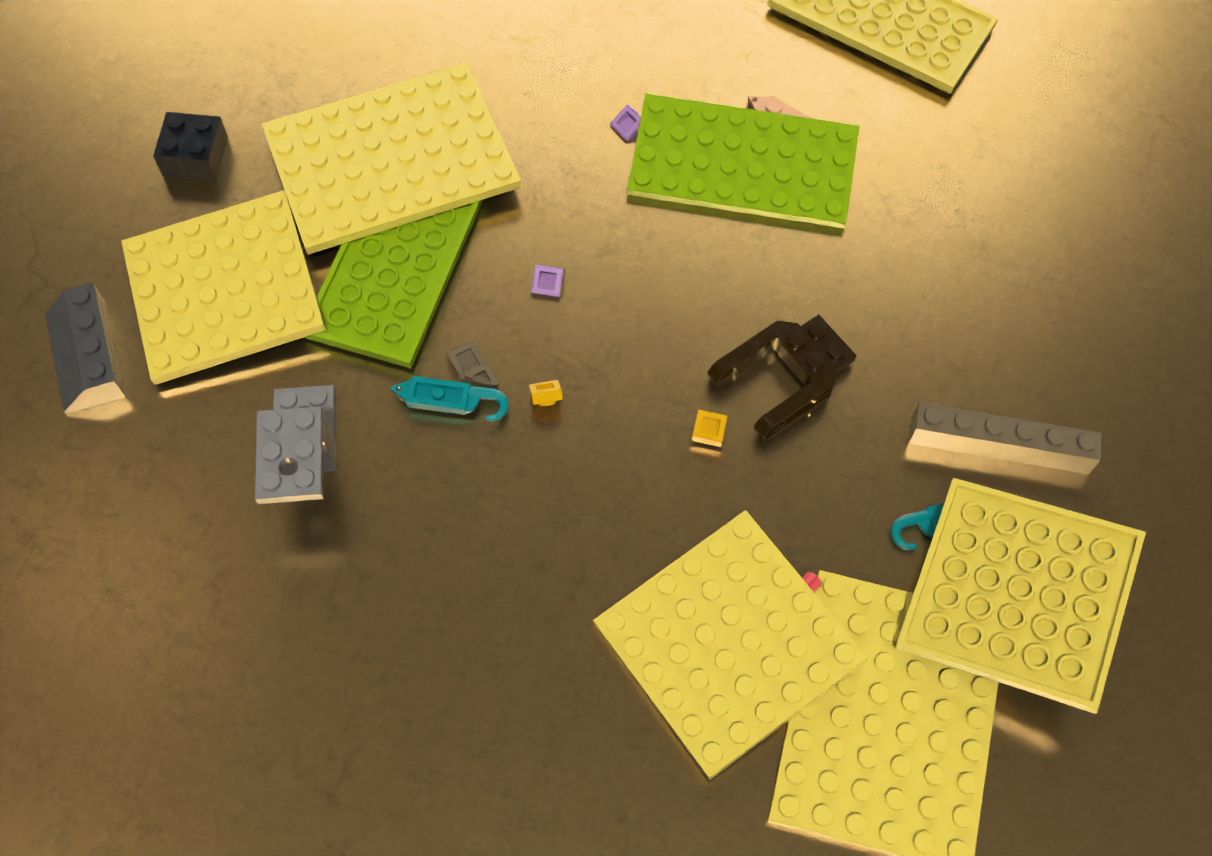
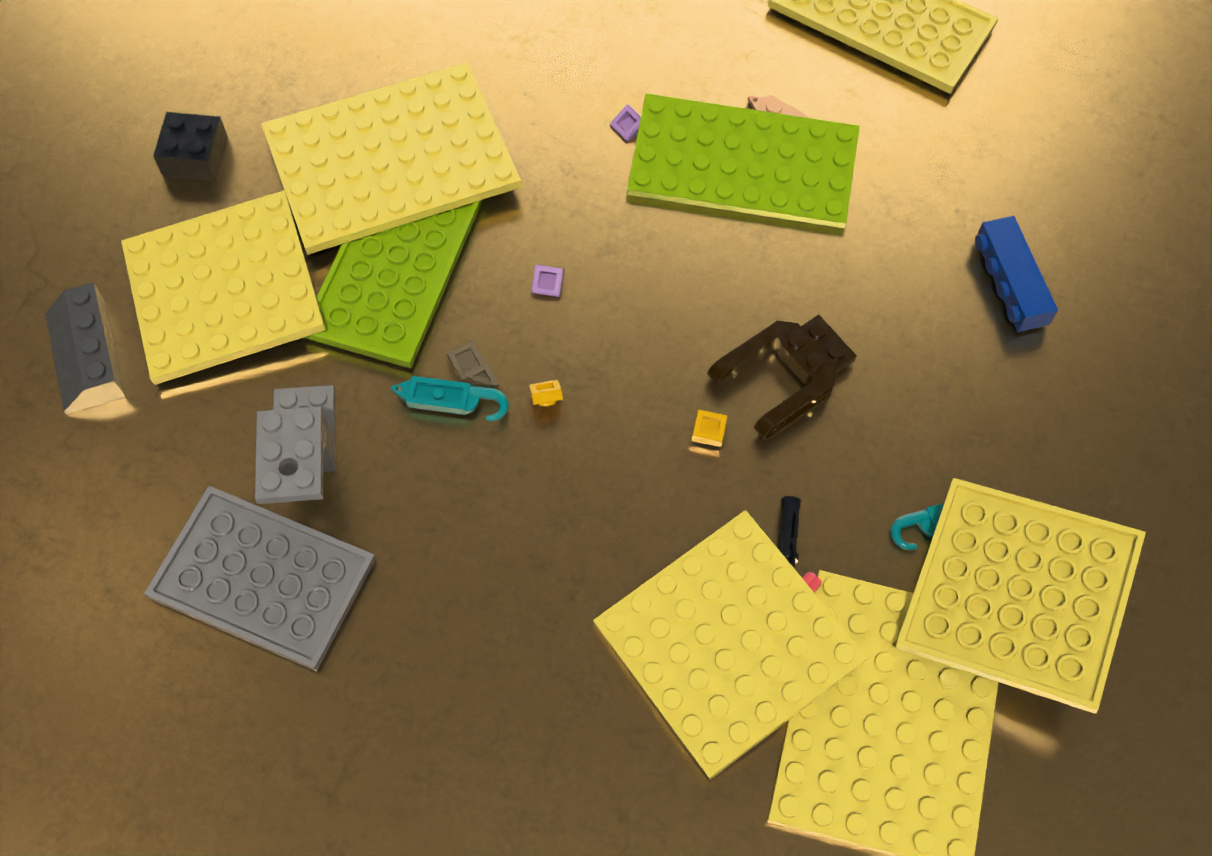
(261, 577): none -> light grey plate
(789, 528): none -> black pin
(1005, 438): dark tan brick -> none
(1015, 274): none -> blue brick

